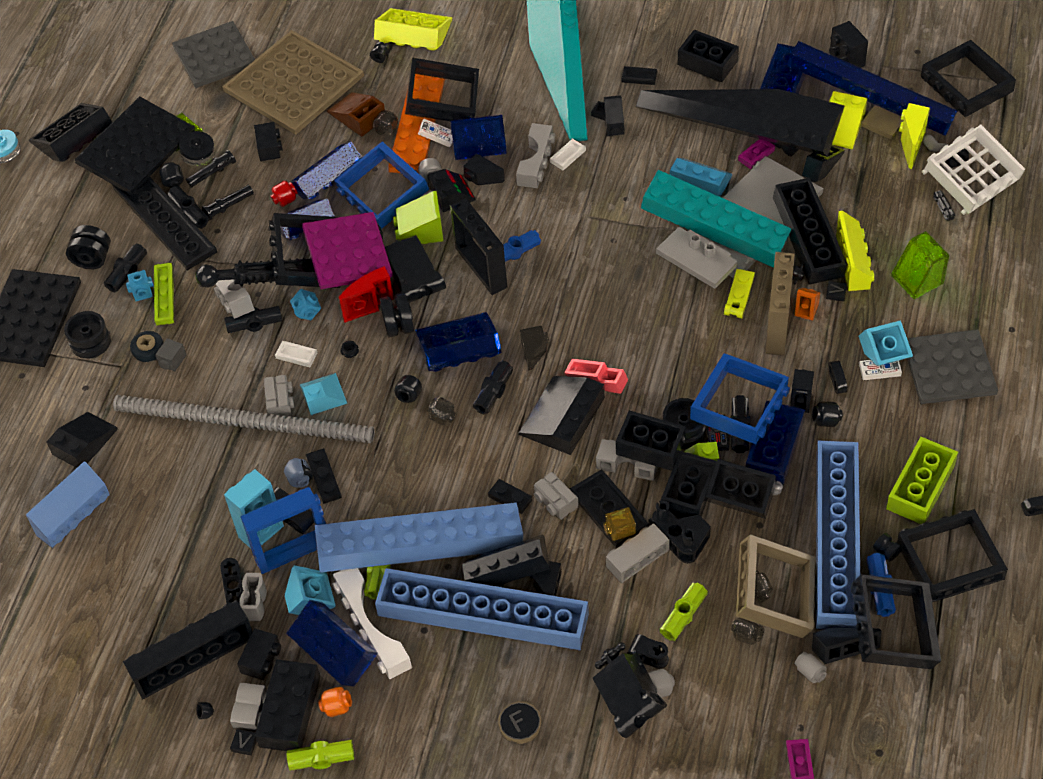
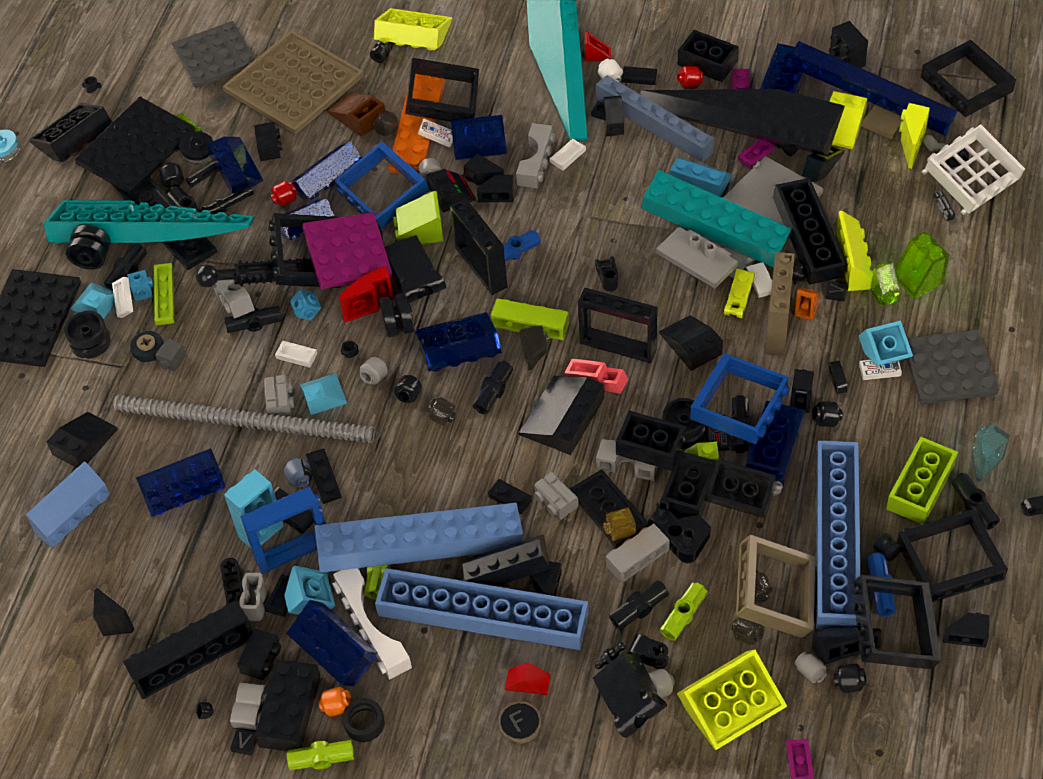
(91, 84): none -> black plate
(95, 299): none -> medium azure slope
(110, 616): none -> black slope
(122, 297): none -> white tile
(139, 223): none -> teal wedge
(181, 482): none -> clear blue brick
(234, 163): none -> clear blue slope
(277, 602): none -> black tile
(363, 705): none -> black tyre
(373, 370): none -> light grey head
(496, 189): none -> black slope
(518, 316): none -> lime brick
(527, 679): none -> red slope
(595, 49): none -> red slope
(607, 273): none -> black piece
(610, 68): none -> white head
(621, 308): none -> black window
(638, 605): none -> black piece
(658, 120): none -> sand blue brick
(690, 77): none -> red head
(693, 341): none -> black slope
(732, 699): none -> neon yellow slope
(740, 78): none -> magenta plate
(762, 281): none -> white tile
(850, 678): none -> black head
(885, 284): none -> clear neon green slope
(969, 494): none -> black piece
(969, 630): none -> black slope
(988, 449): none -> clear light blue slope

